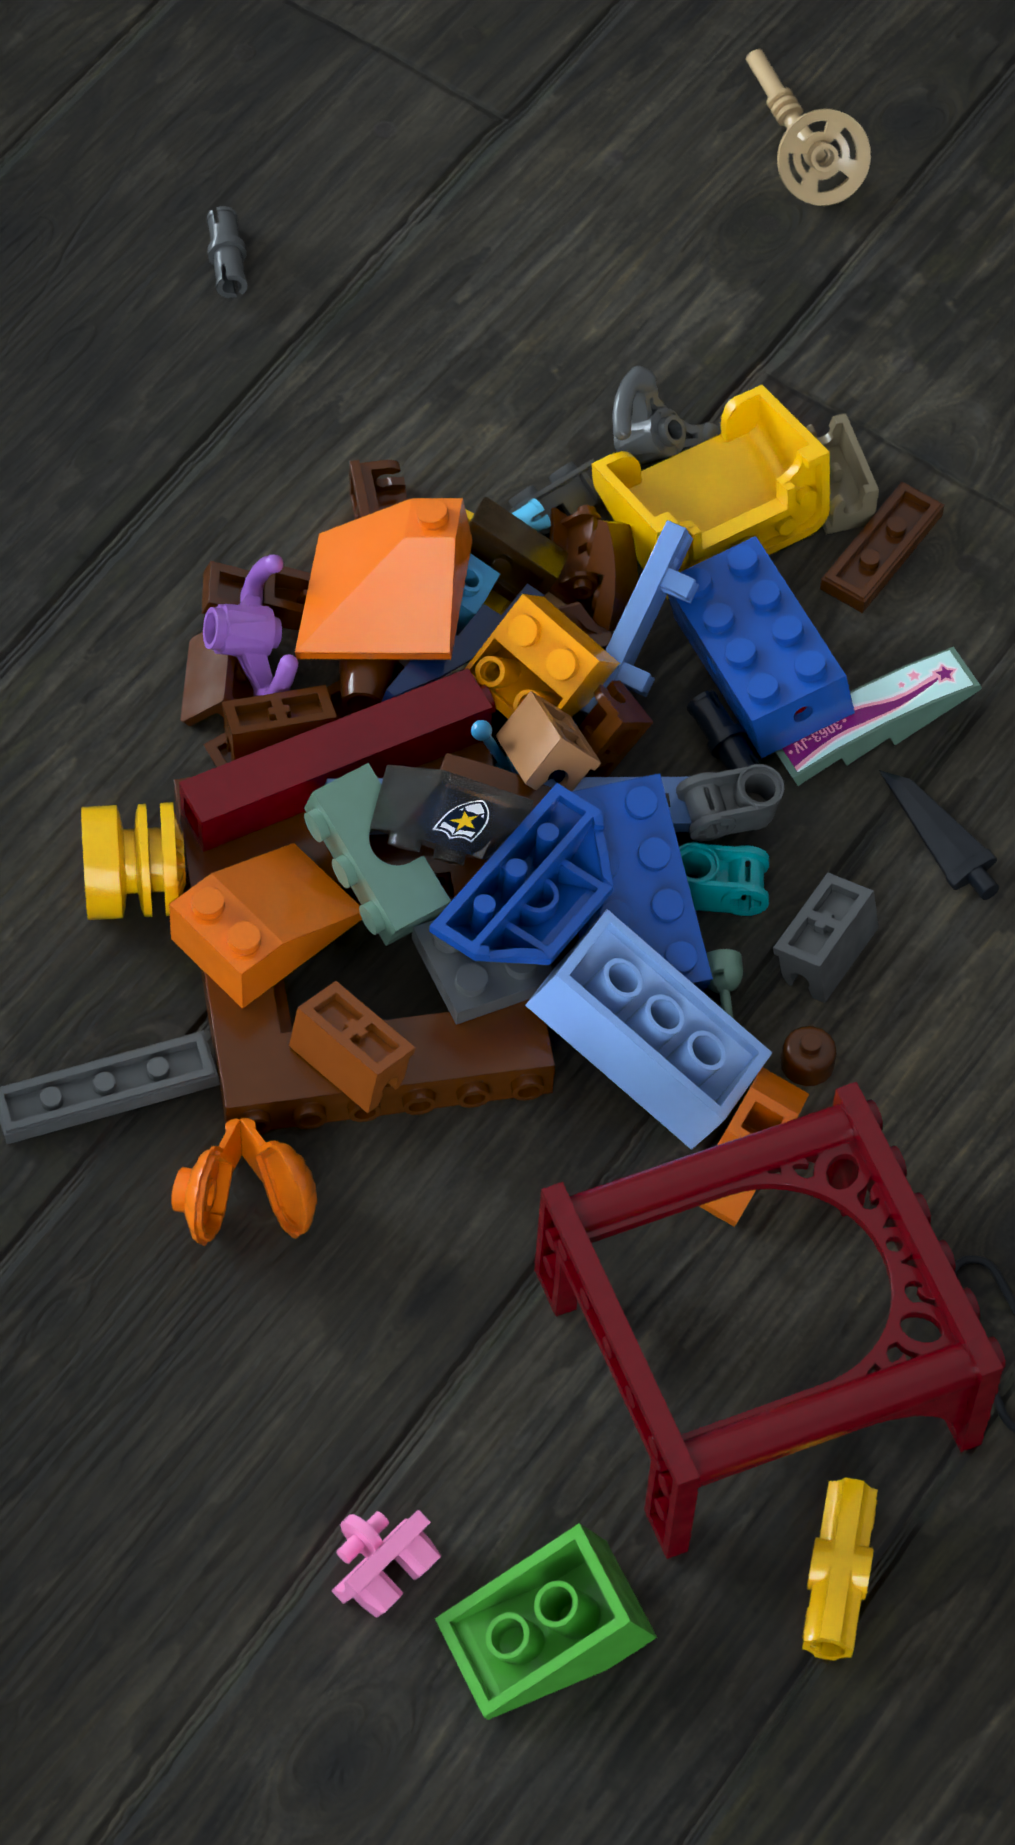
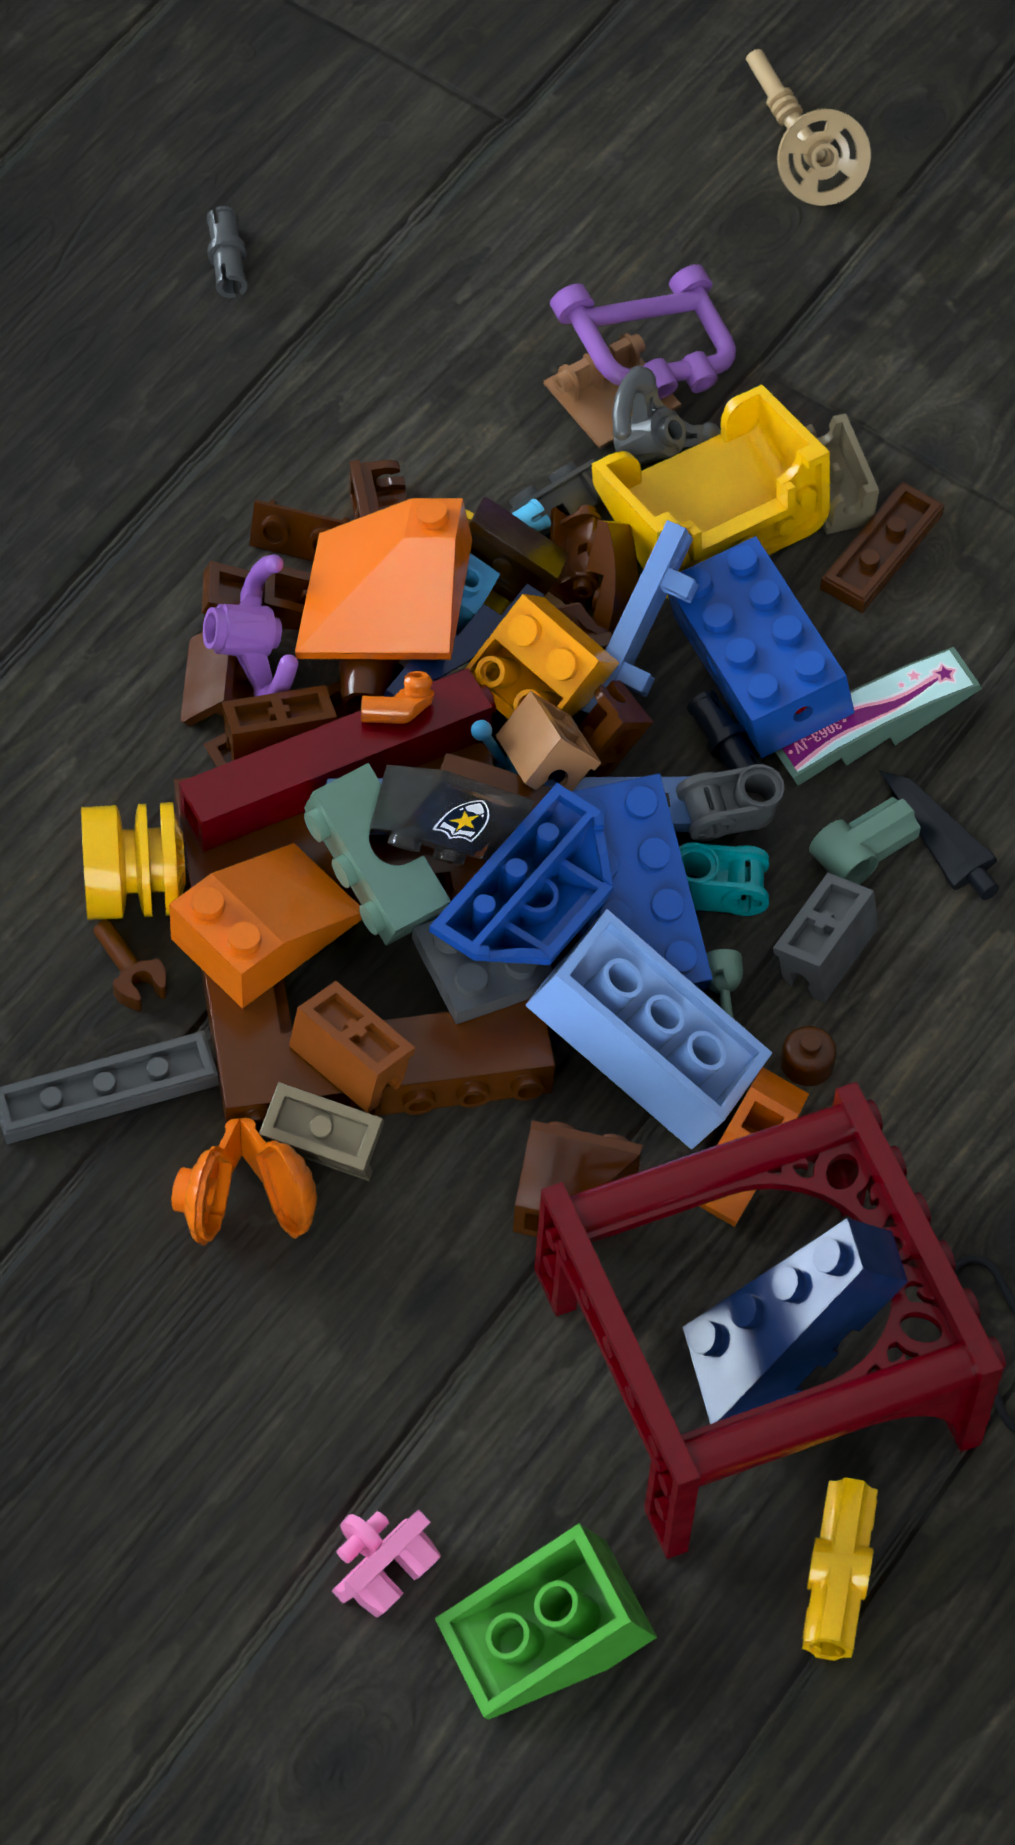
(131, 969): none -> reddish brown bar
(288, 529): none -> reddish brown hinge
(323, 1130): none -> dark tan panel
(404, 705): none -> orange arm
(568, 1156): none -> reddish brown slope
(591, 396): none -> medium nougat hinge
(690, 292): none -> medium lavender bar
(792, 1318): none -> dark blue wedge
(857, 847): none -> sand green piece

